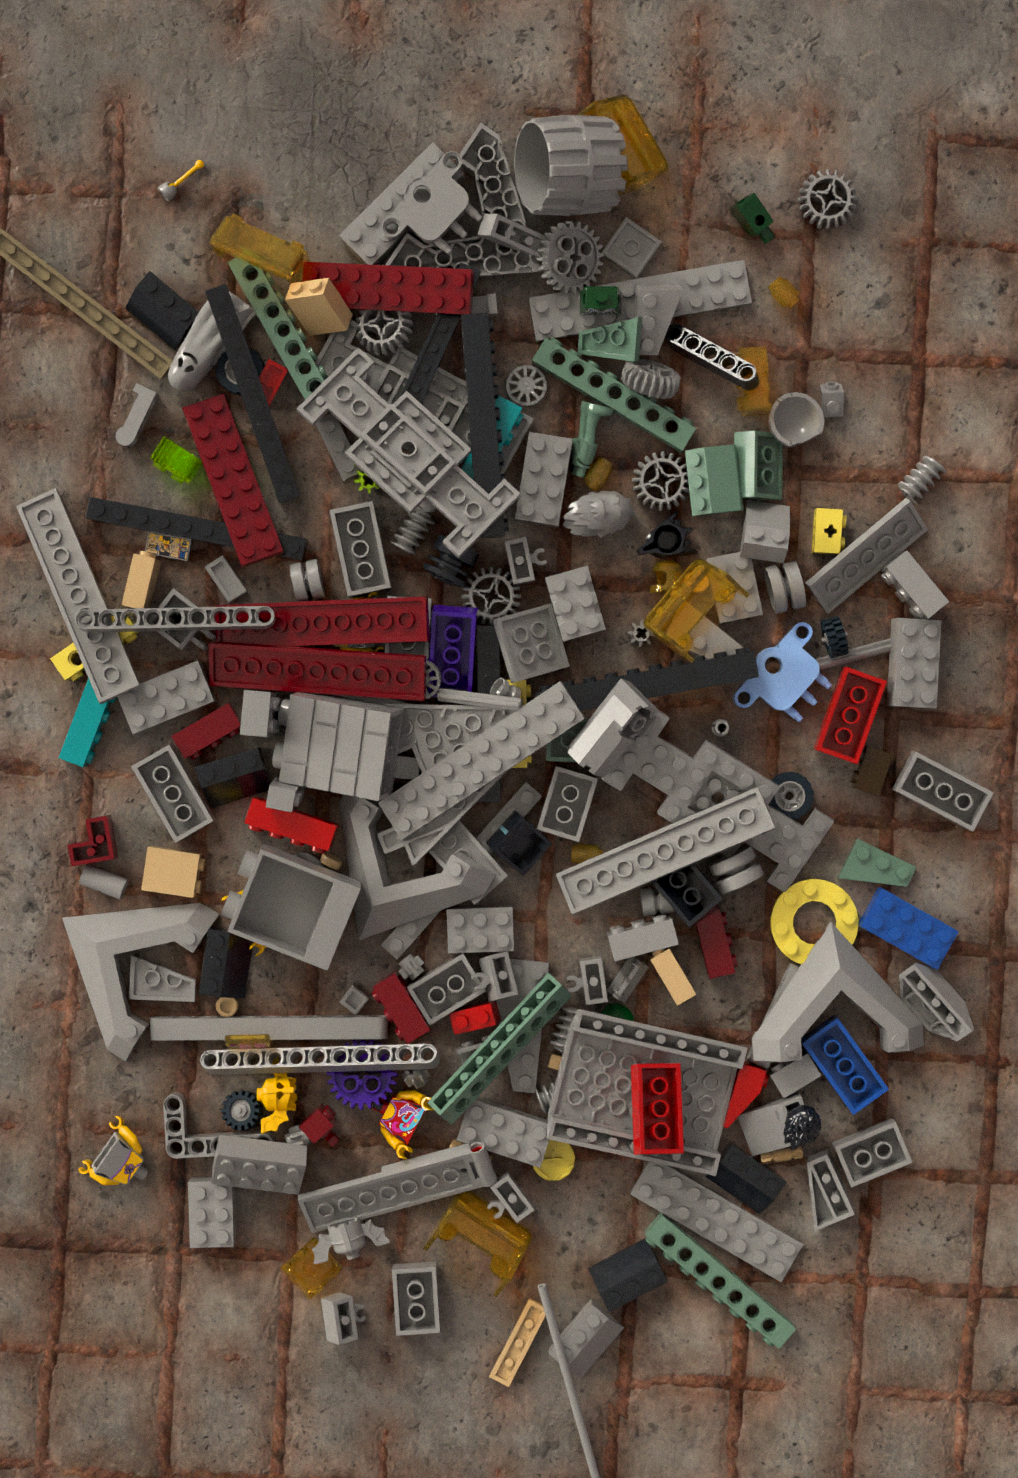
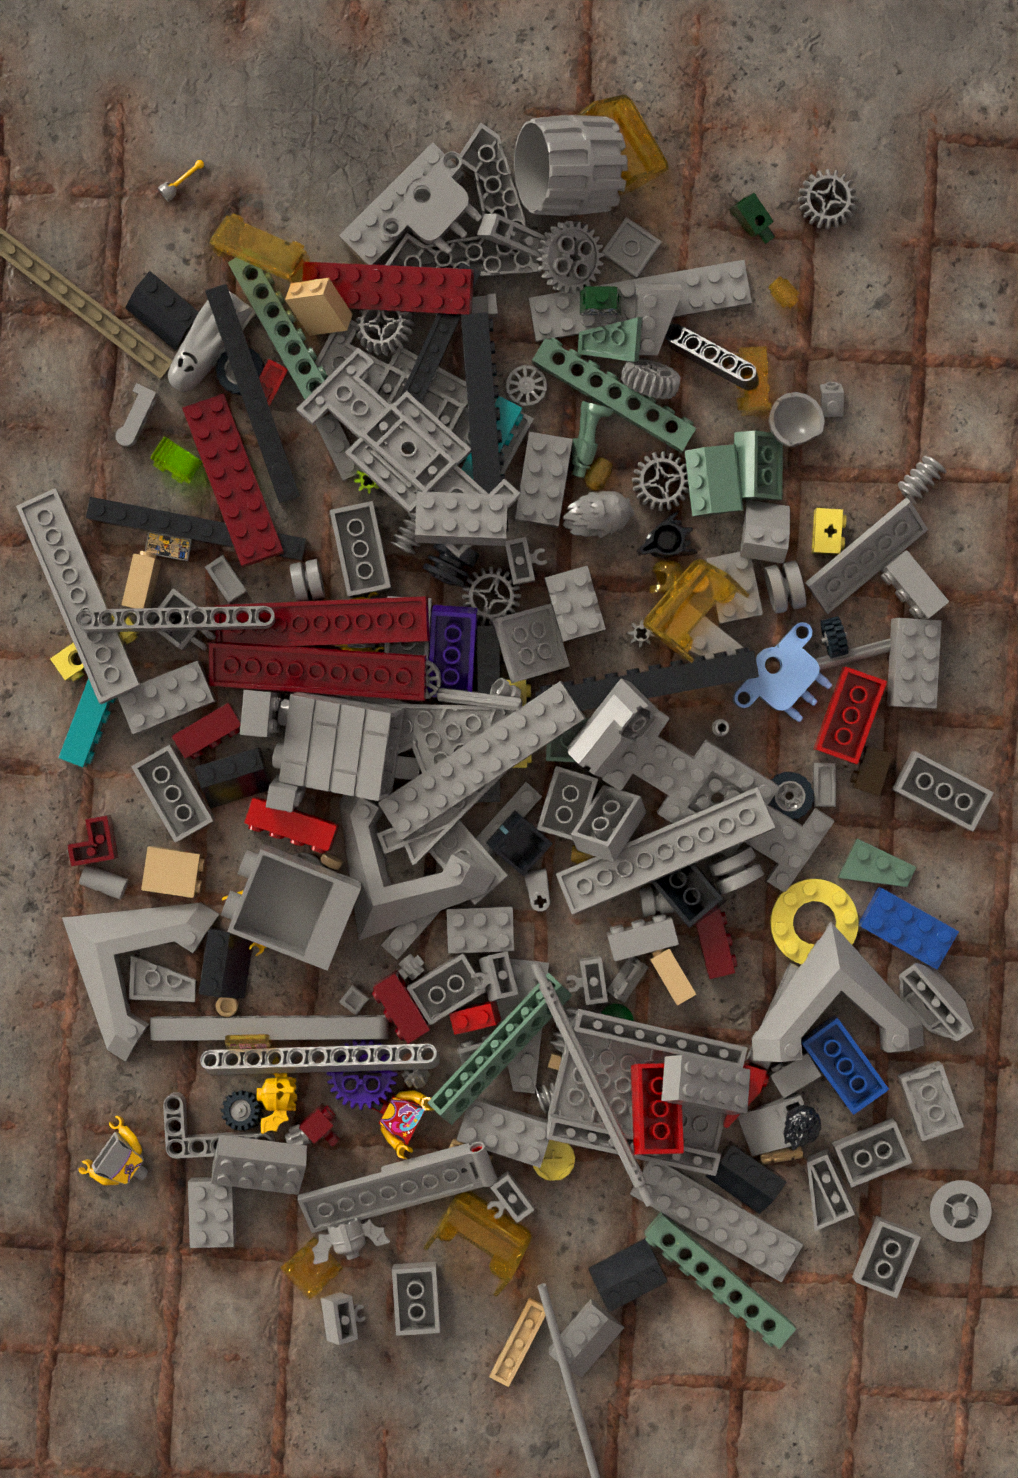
(461, 518): none -> light grey brick
(536, 885): none -> light grey piece
(592, 1084): none -> light grey axle
(608, 823): none -> light grey brick
(705, 1085): none -> light grey brick
(824, 784): none -> light grey tile
(886, 1257): none -> light grey brick
(930, 1101): none -> light grey piece
(960, 1211): none -> light grey wheel

